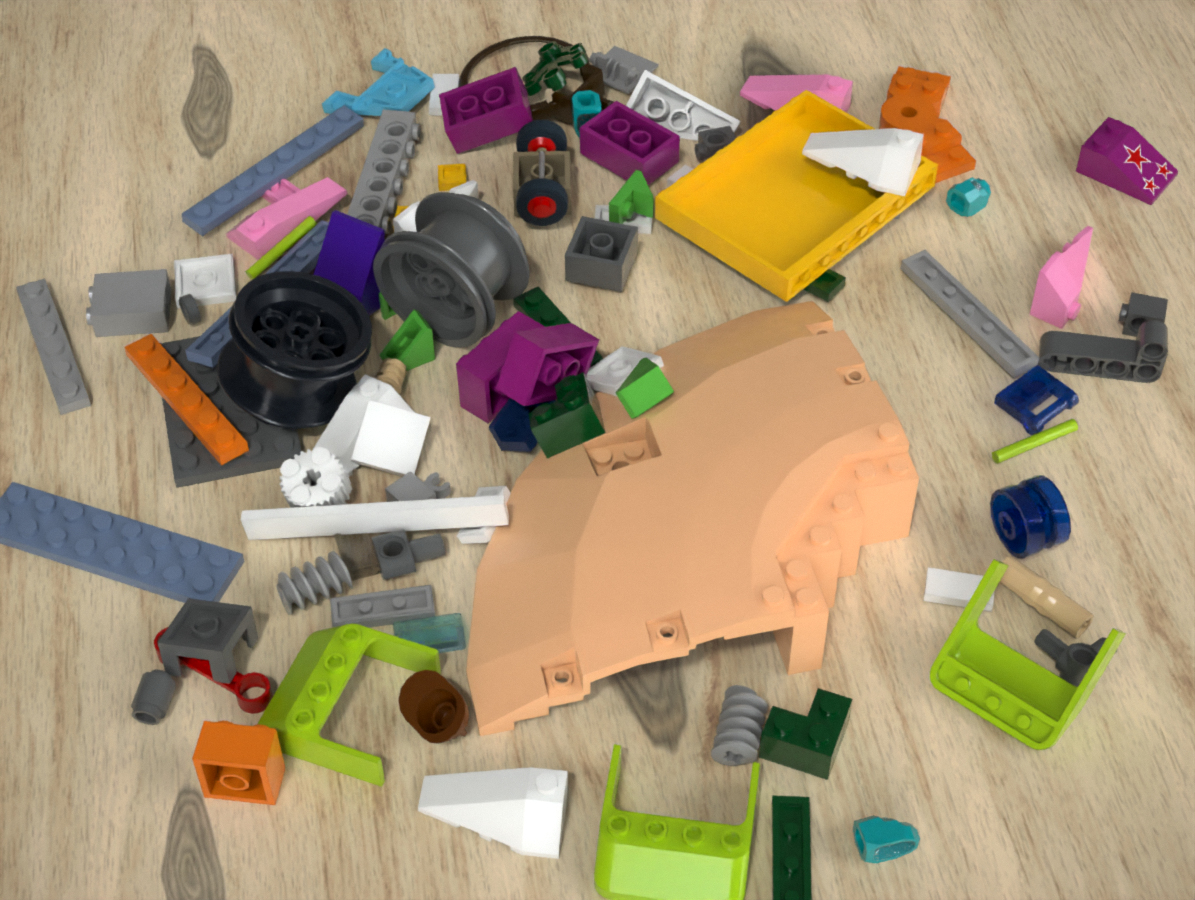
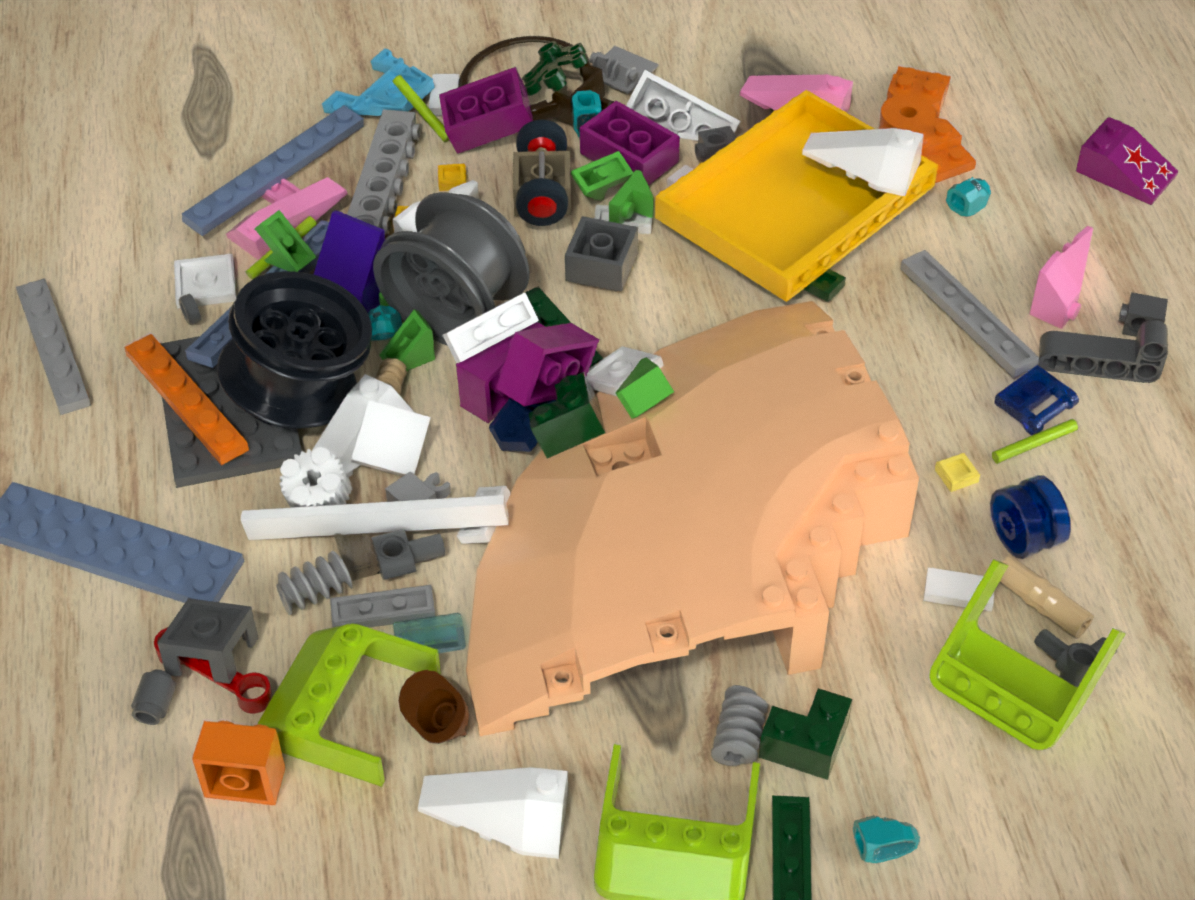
(129, 303): light grey brick -> none
(288, 247): none -> bright green slope
(384, 322): none -> teal rock
(421, 107): none -> lime bar
(490, 327): none -> white plate
(601, 175): none -> bright green slope
(957, 472): none -> light yellow tile

